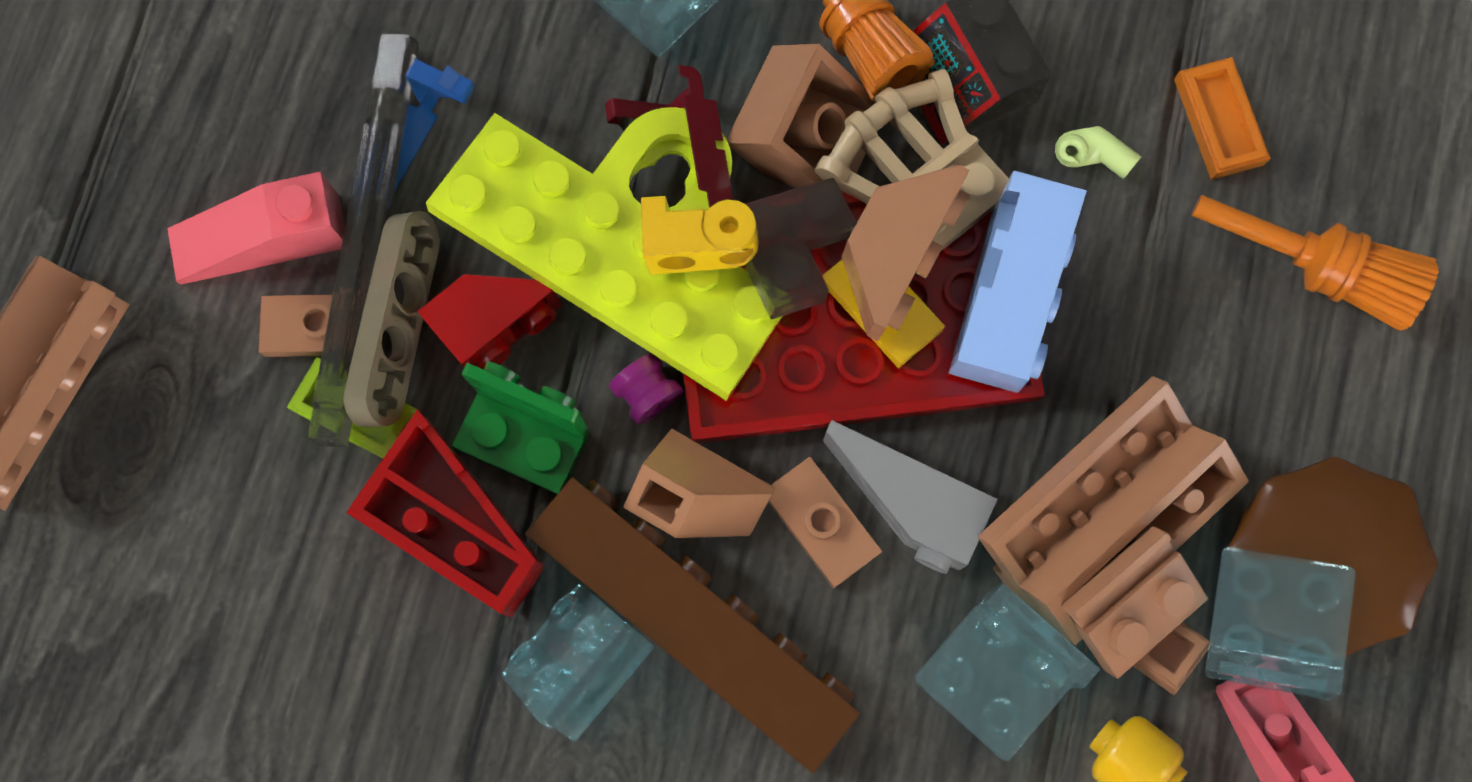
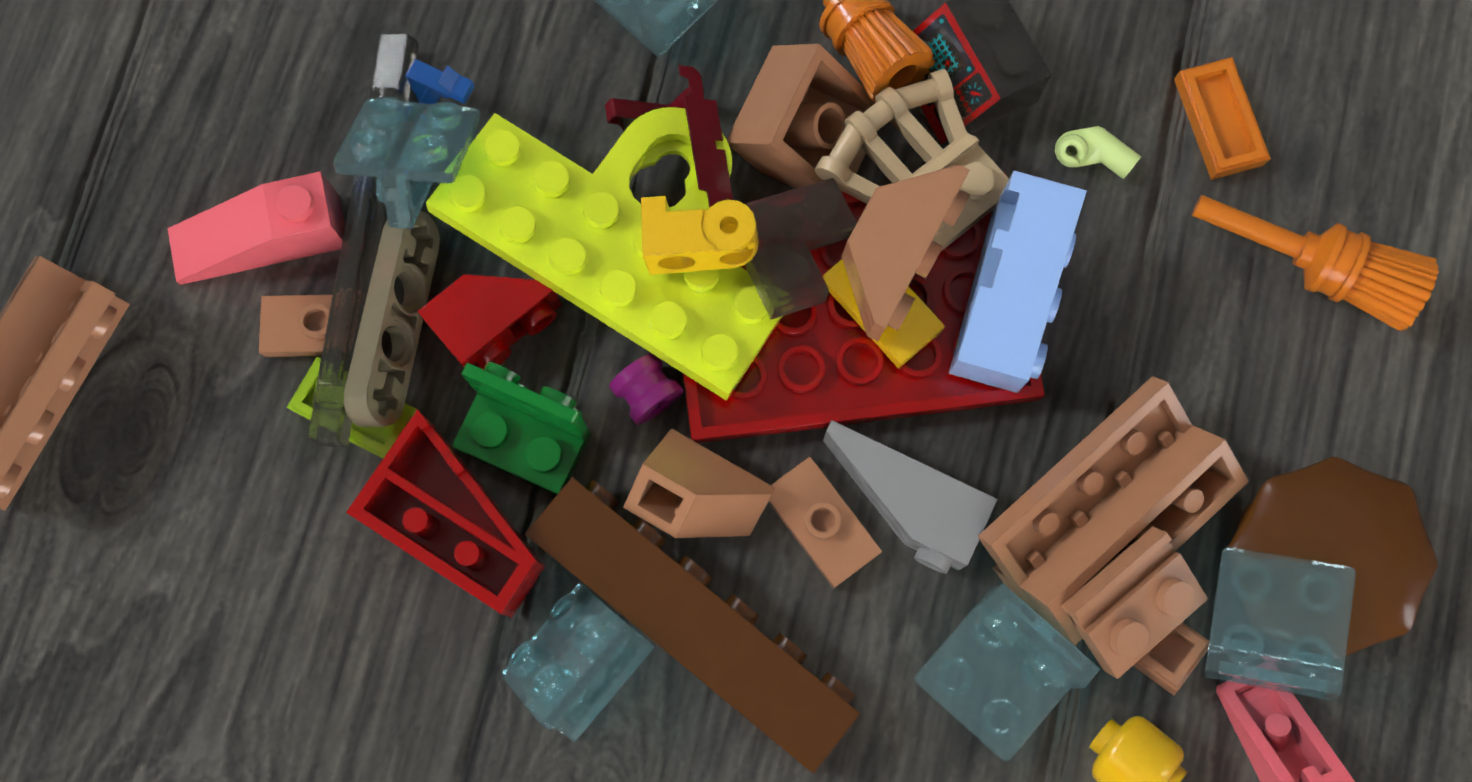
(407, 150): none -> clear light blue bracket

